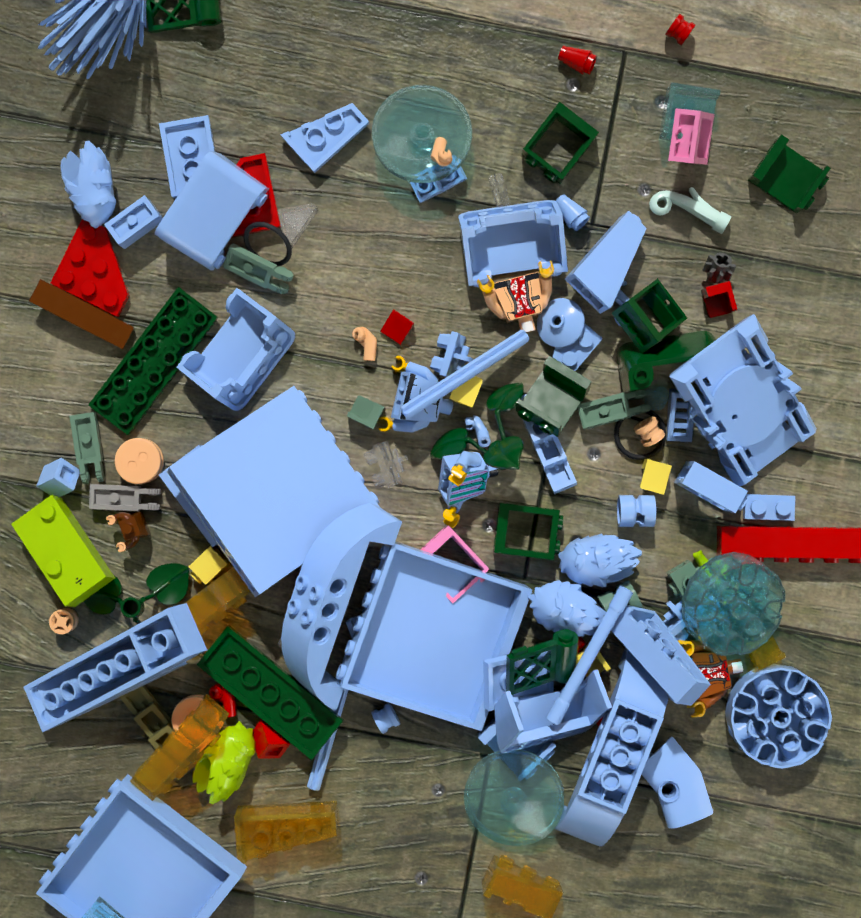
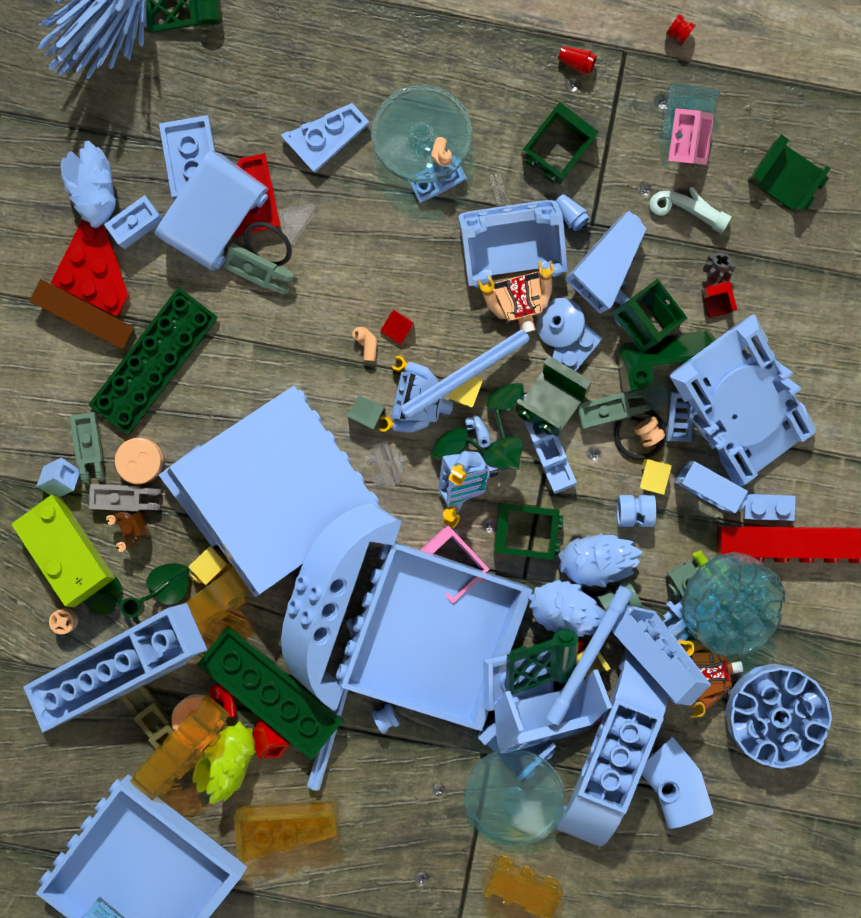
(239, 353): light blue windscreen -> none
(455, 355): light blue hips -> none
(766, 654): clear yellow panel -> none

